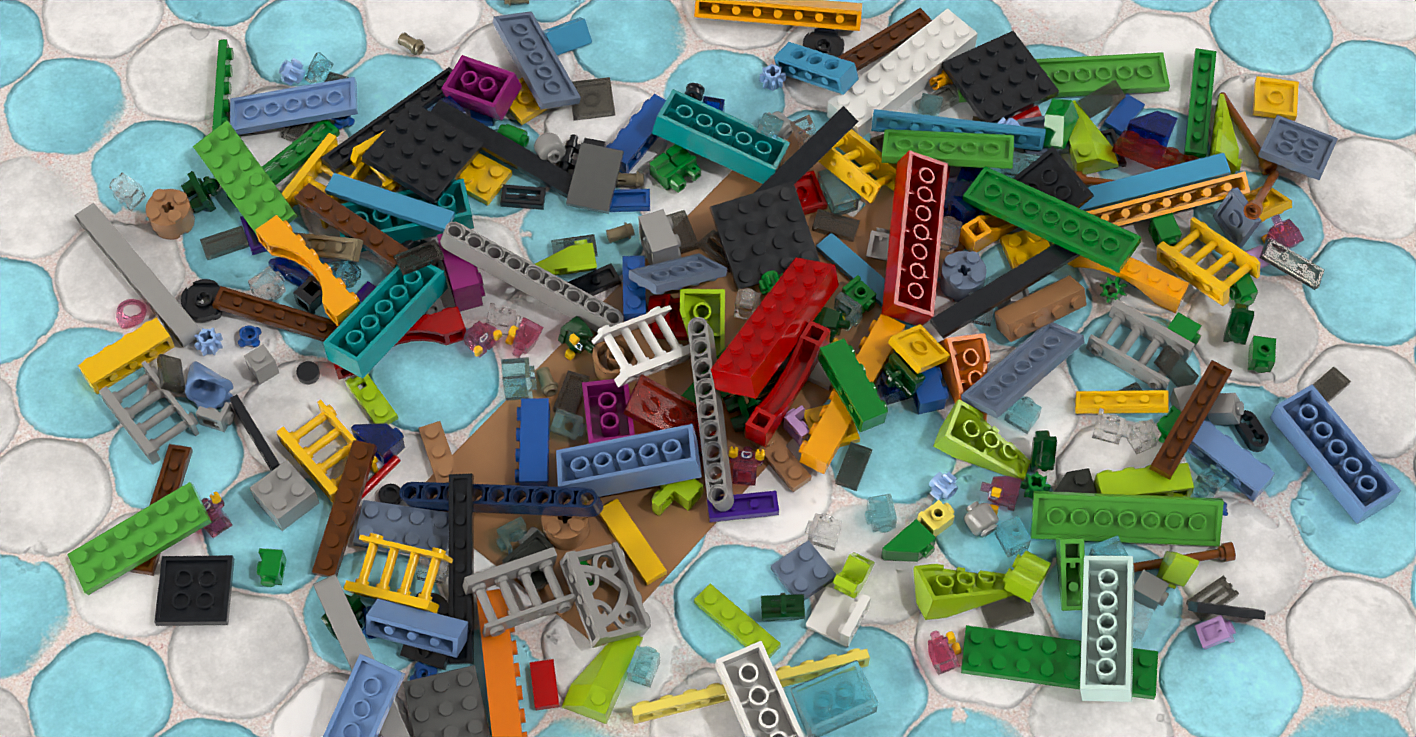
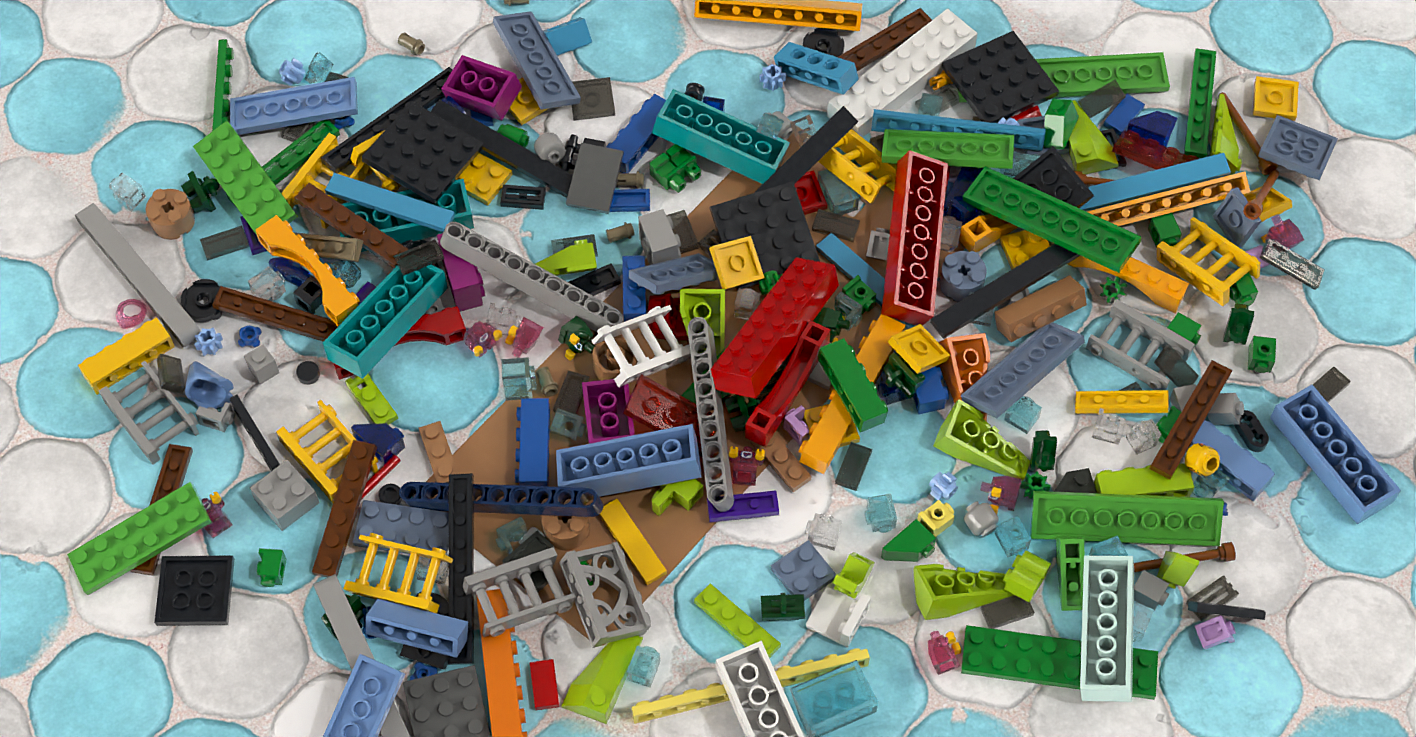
(736, 262): none -> yellow plate
(1202, 459): none -> yellow head

